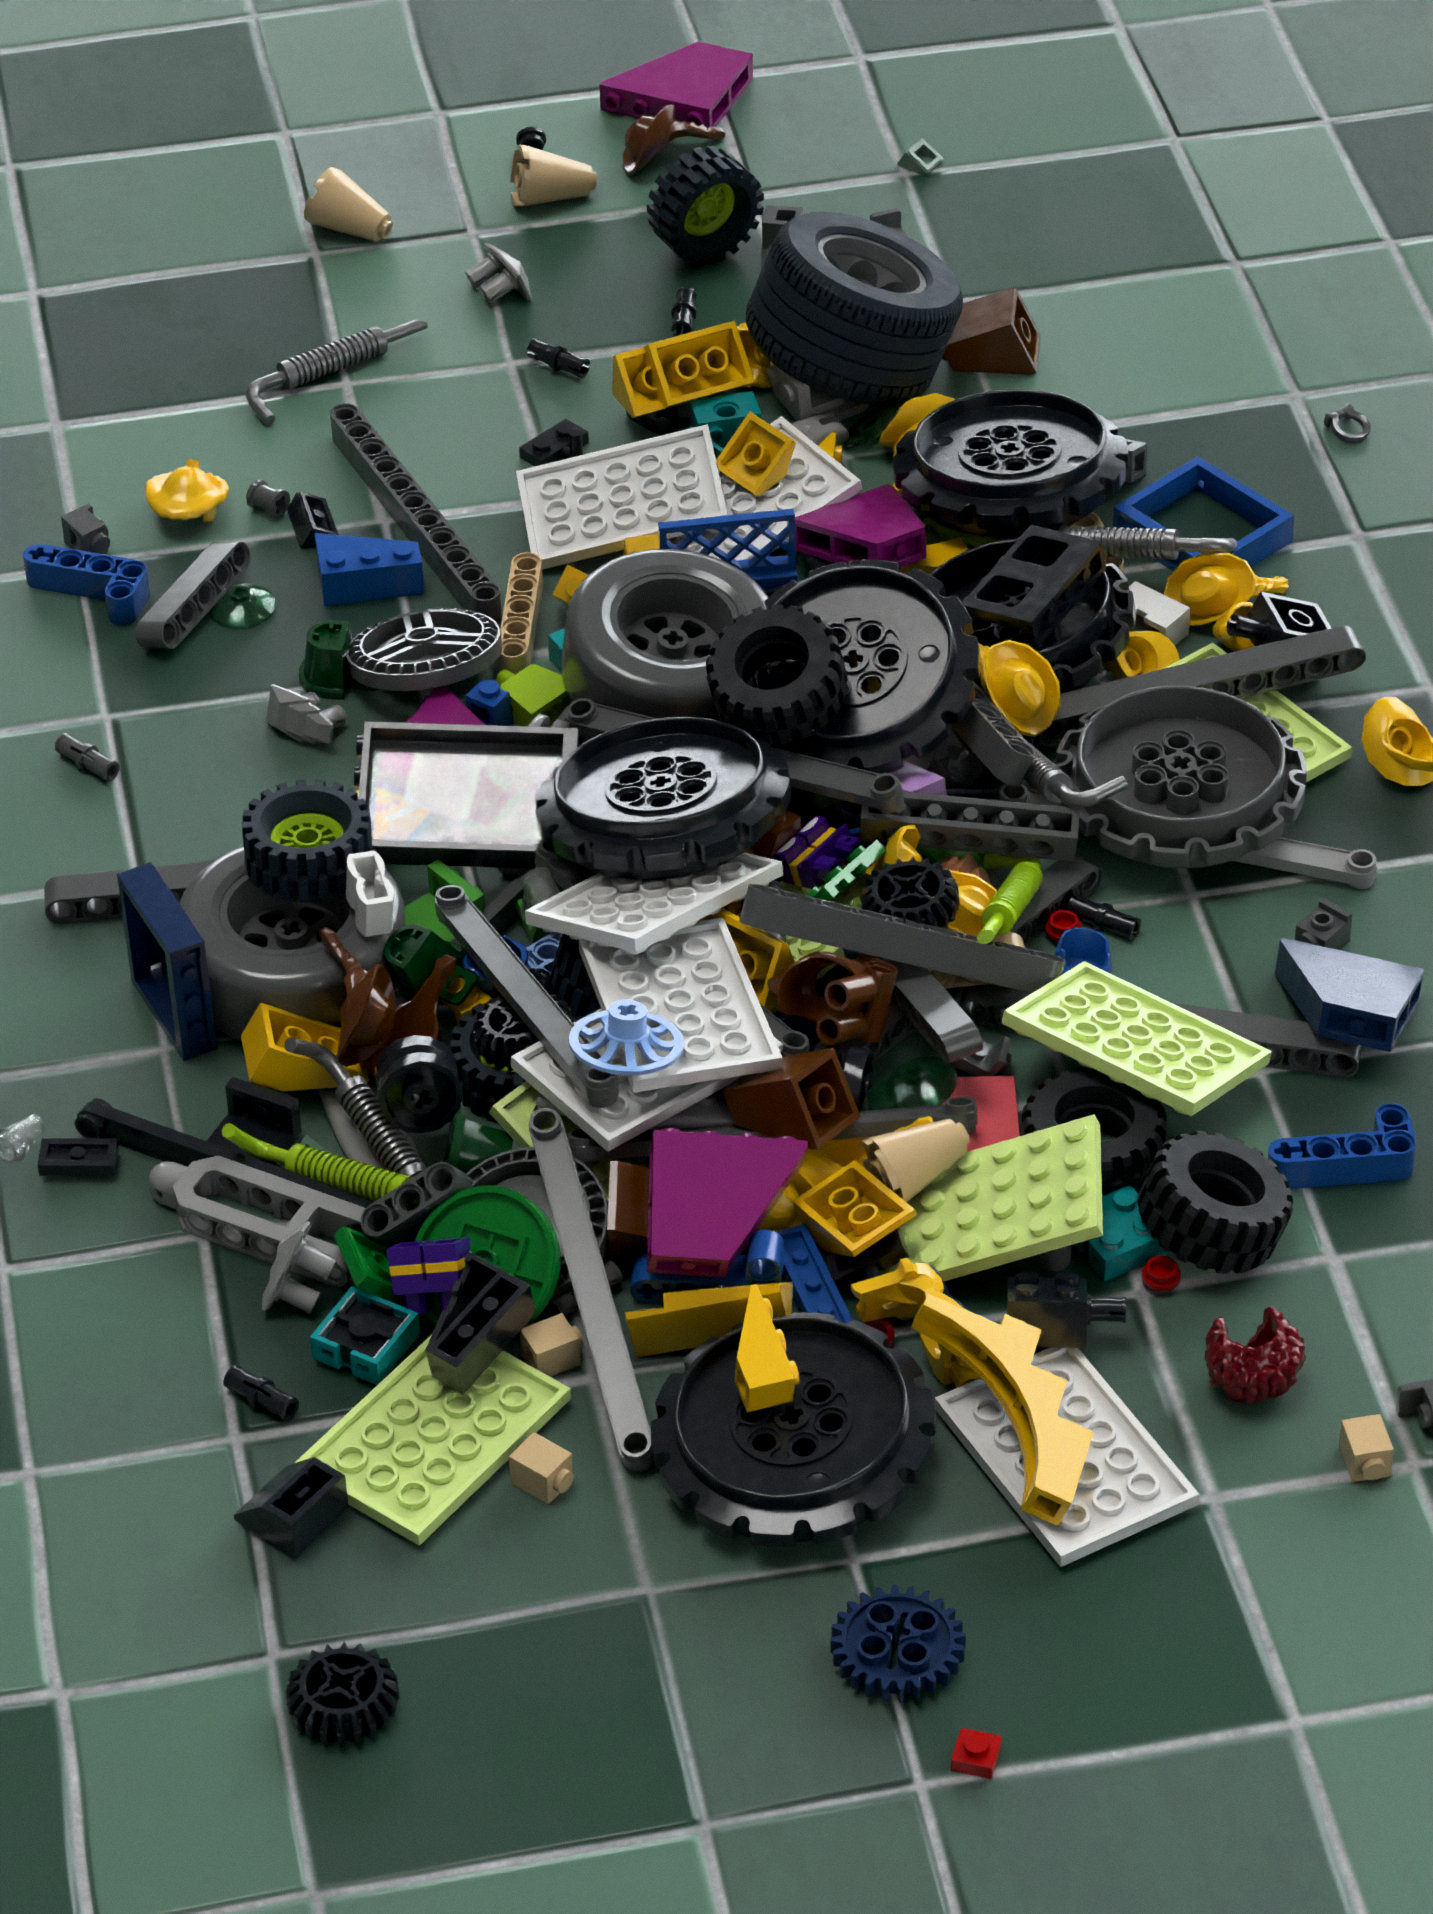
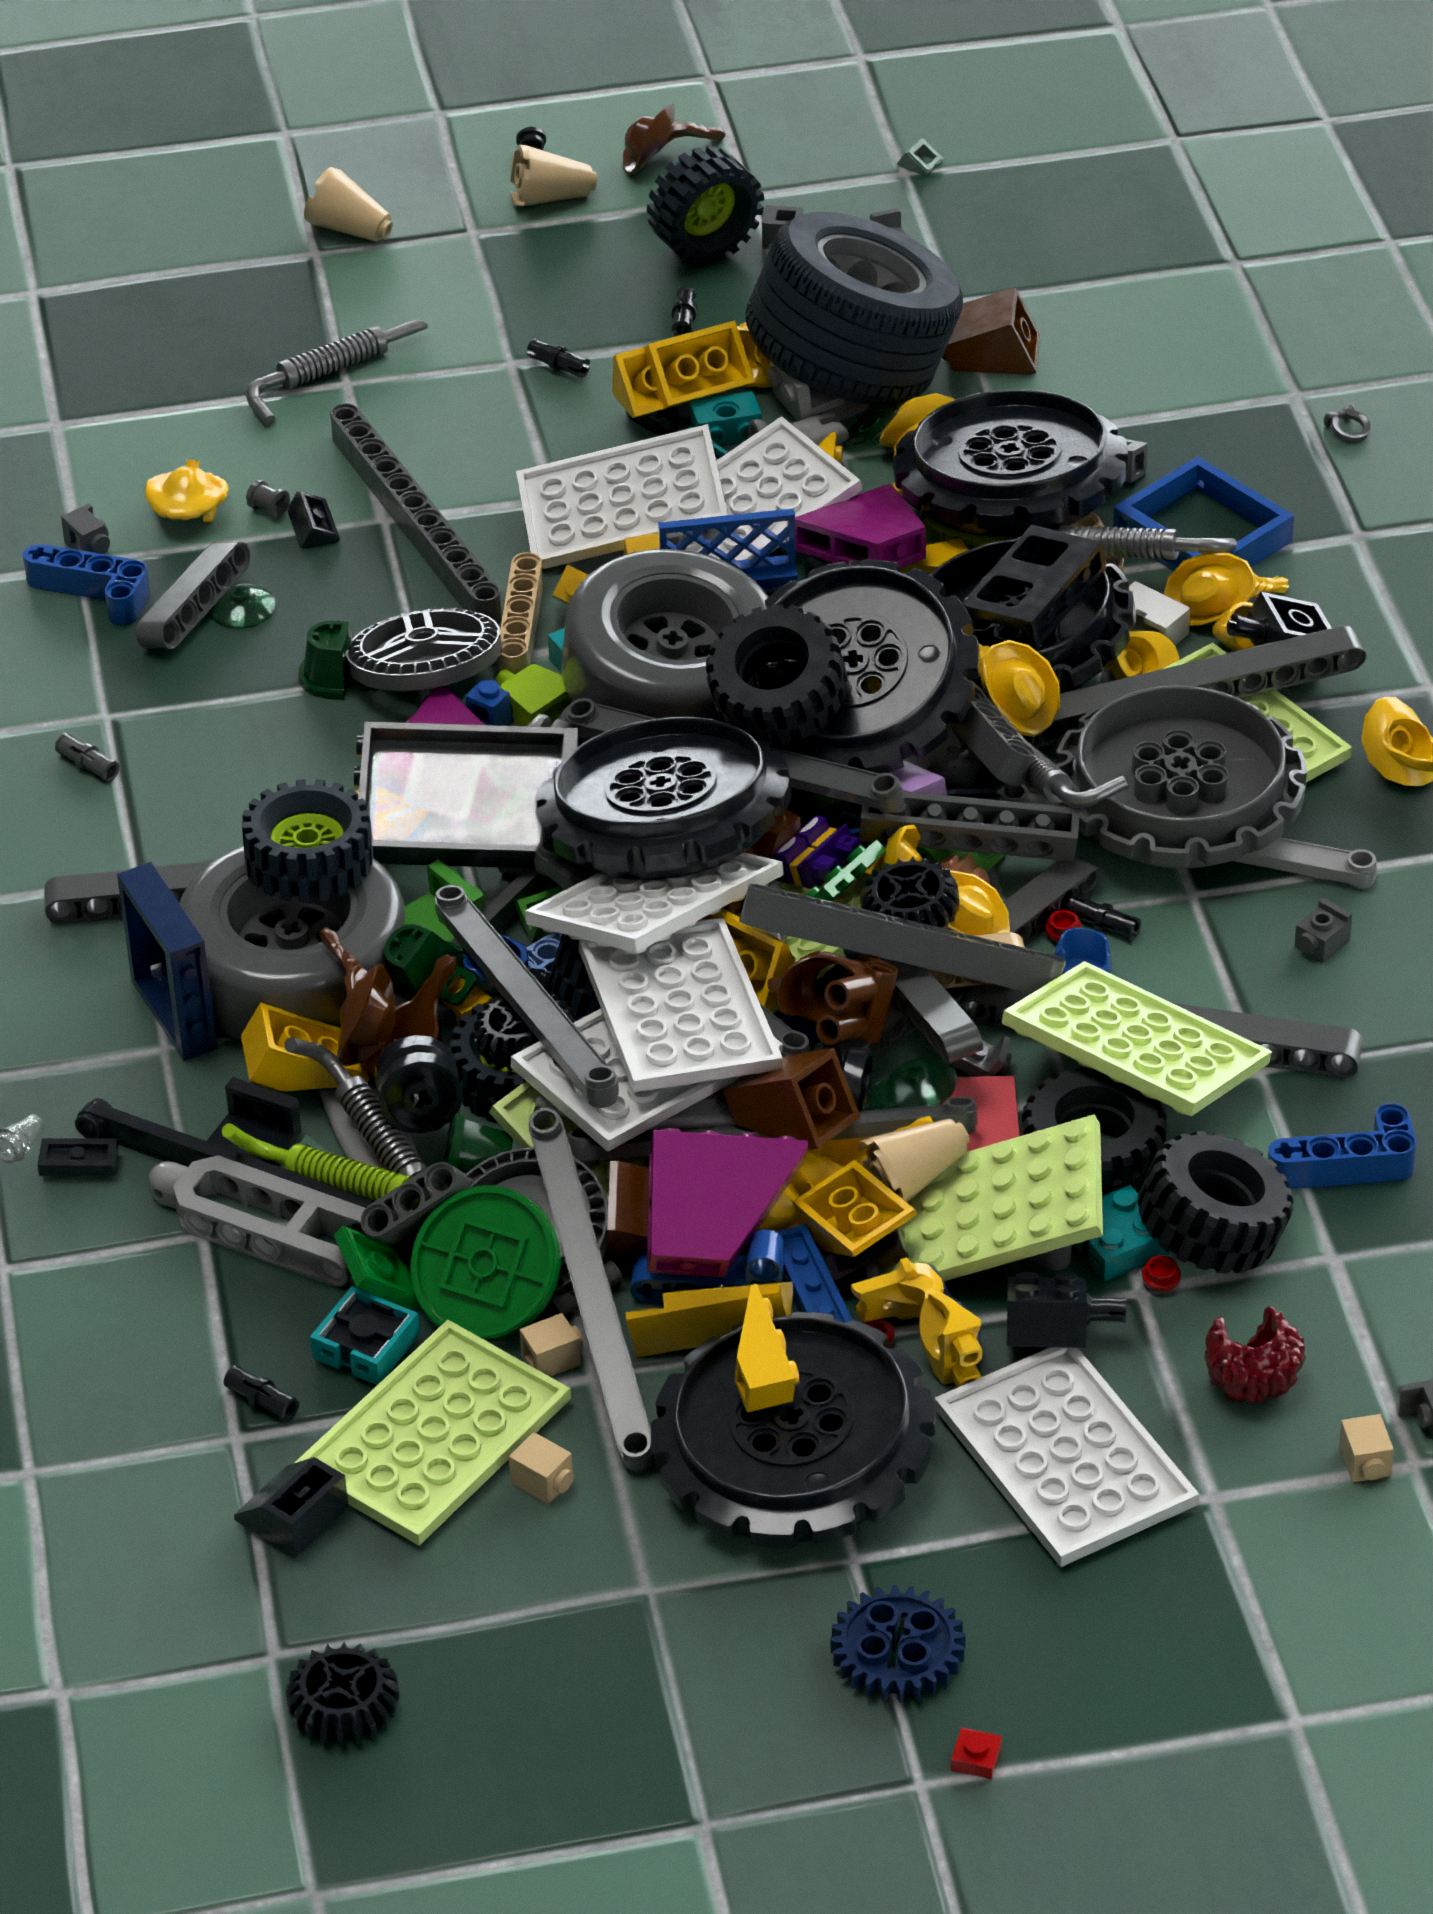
(292, 1252): light grey connector -> none
(300, 718): light grey connector -> none
(367, 568): blue wedge -> none
(369, 893): white brick -> none
(426, 1268): dark purple hips -> none
(478, 1322): black wedge -> none
(511, 275): light grey connector -> none
(537, 887): clear piece -> none
(555, 443): black plate -> none
(626, 1025): light blue wheel -> none
(697, 79): magenta slope -> none
(756, 455): yellow slope -> none
(1012, 895): lime piece -> none
(1031, 1397): yellow arch -> none
(1349, 993): slope -> none

